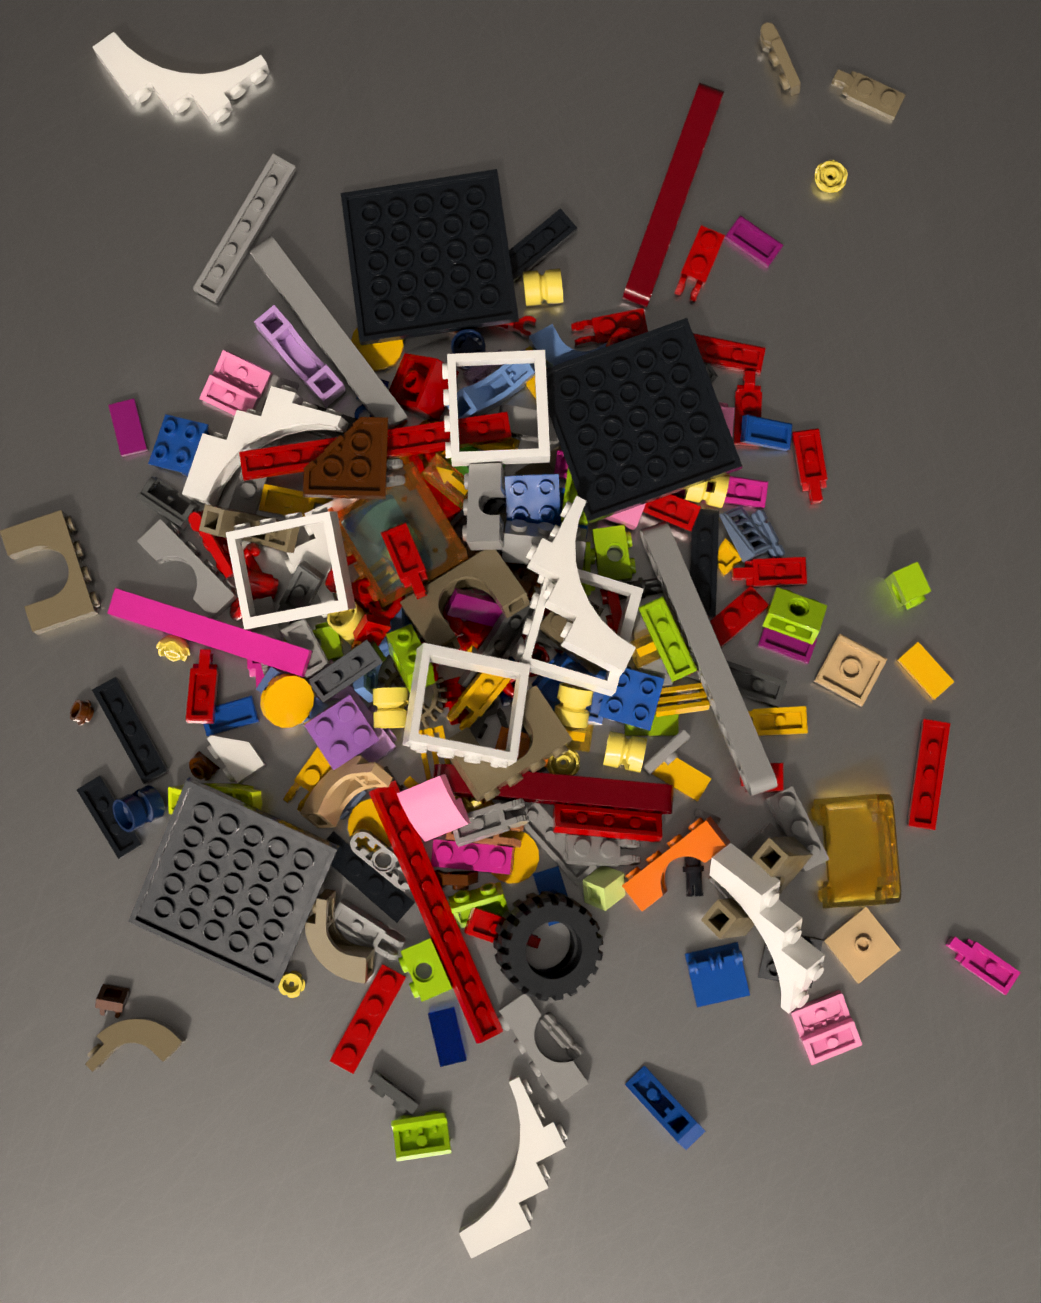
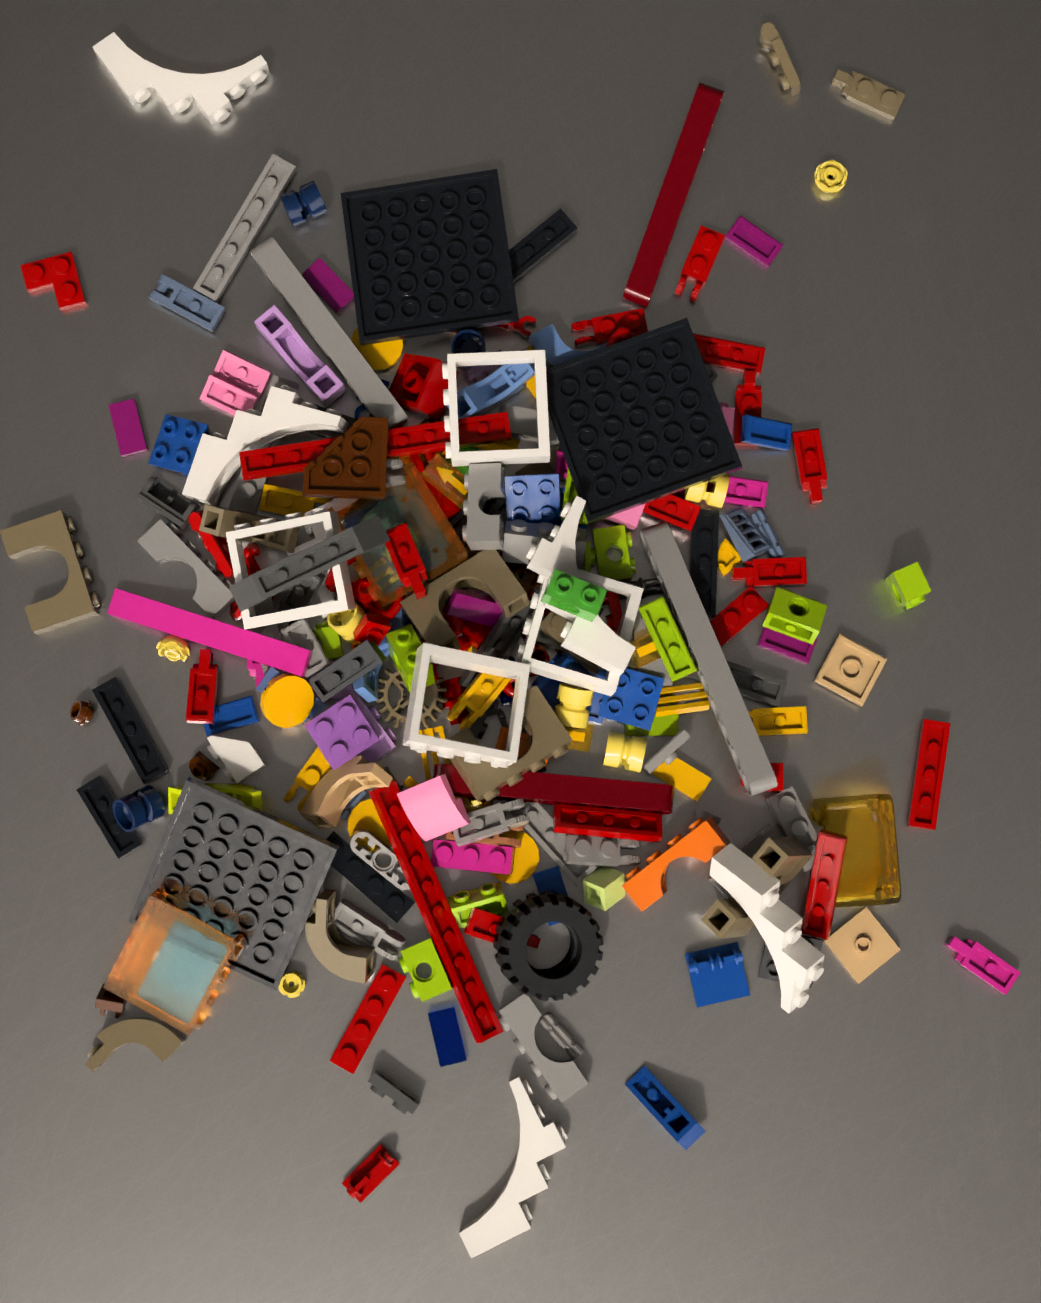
(59, 273): none -> red plate
(173, 964): none -> panel
(187, 303): none -> sand blue plate
(303, 203): none -> dark blue wheel
(309, 563): none -> dark grey slope
(328, 286): none -> magenta tile
(370, 1173): none -> red hinge
(390, 707): light yellow wheel -> none
(421, 1136): lime bracket -> none
(458, 879): reddish brown plate -> none
(541, 287): light yellow wheel -> none
(571, 766): light yellow plate -> none
(573, 595): none -> bright green brick
(693, 876): black pin -> none
(824, 884): none -> red tile
(825, 1027): bright pink slope -> none
(925, 670): yellow tile -> none

